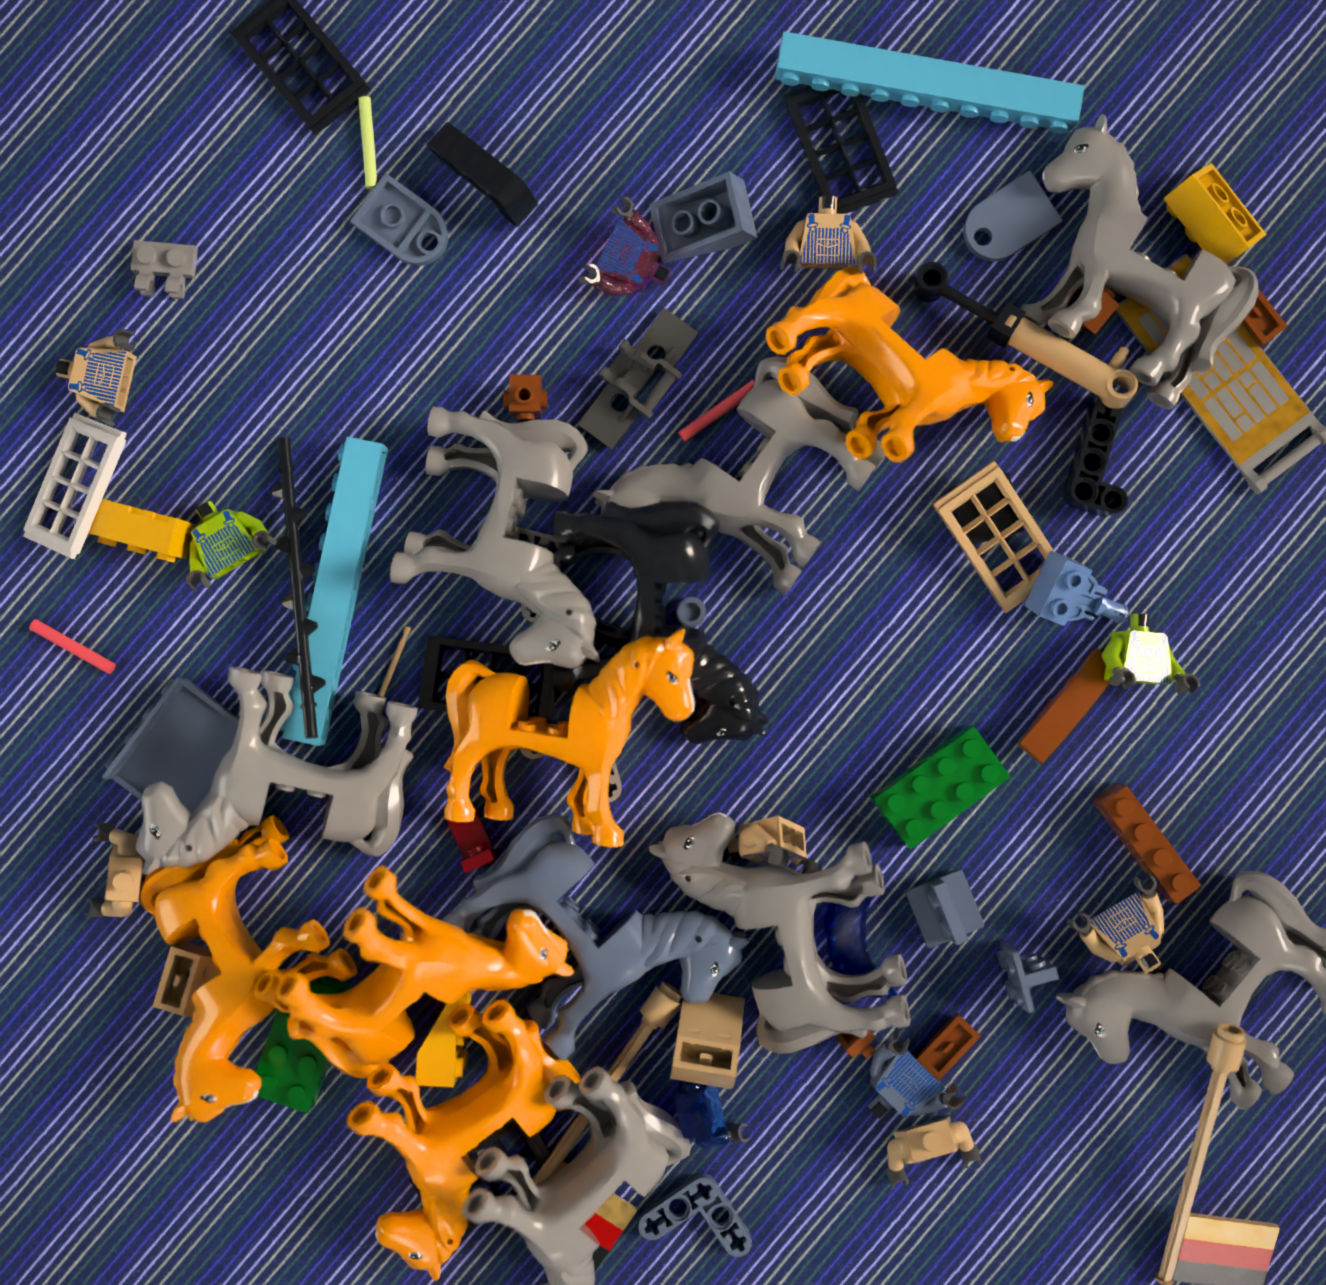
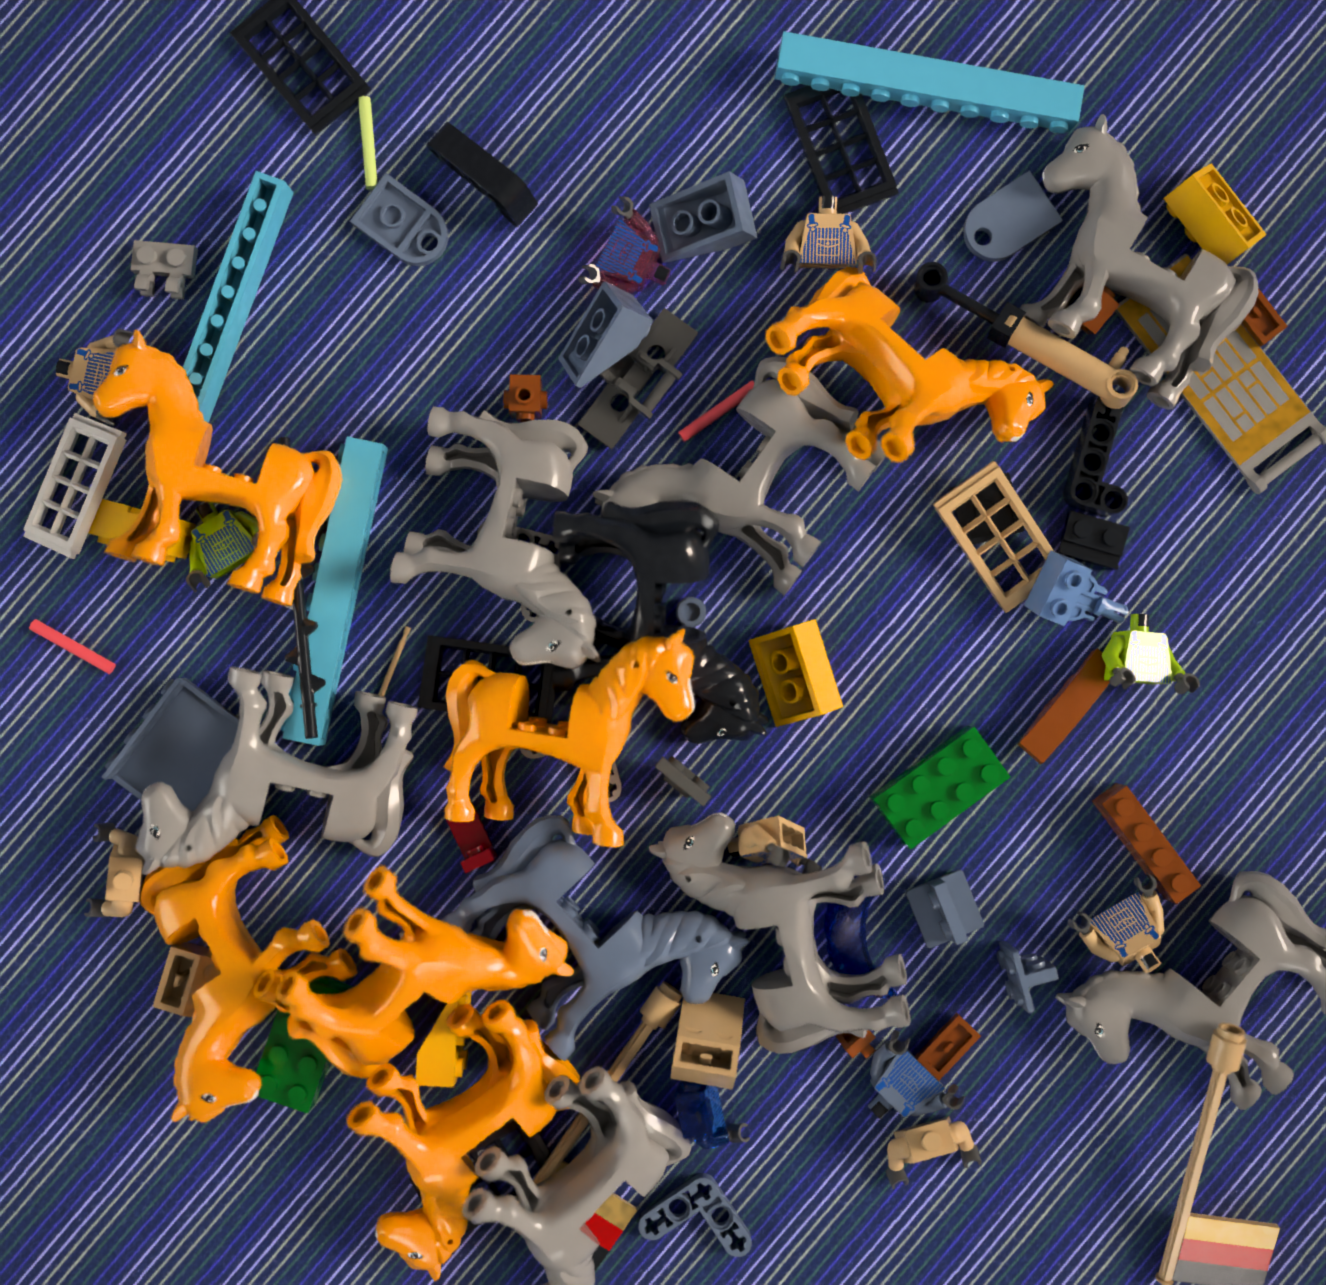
(236, 288): none -> medium azure brick
(287, 499): none -> light orange animal
(605, 334): none -> sand blue slope
(683, 779): none -> dark grey plate
(795, 673): none -> yellow slope
(1093, 540): none -> black plate

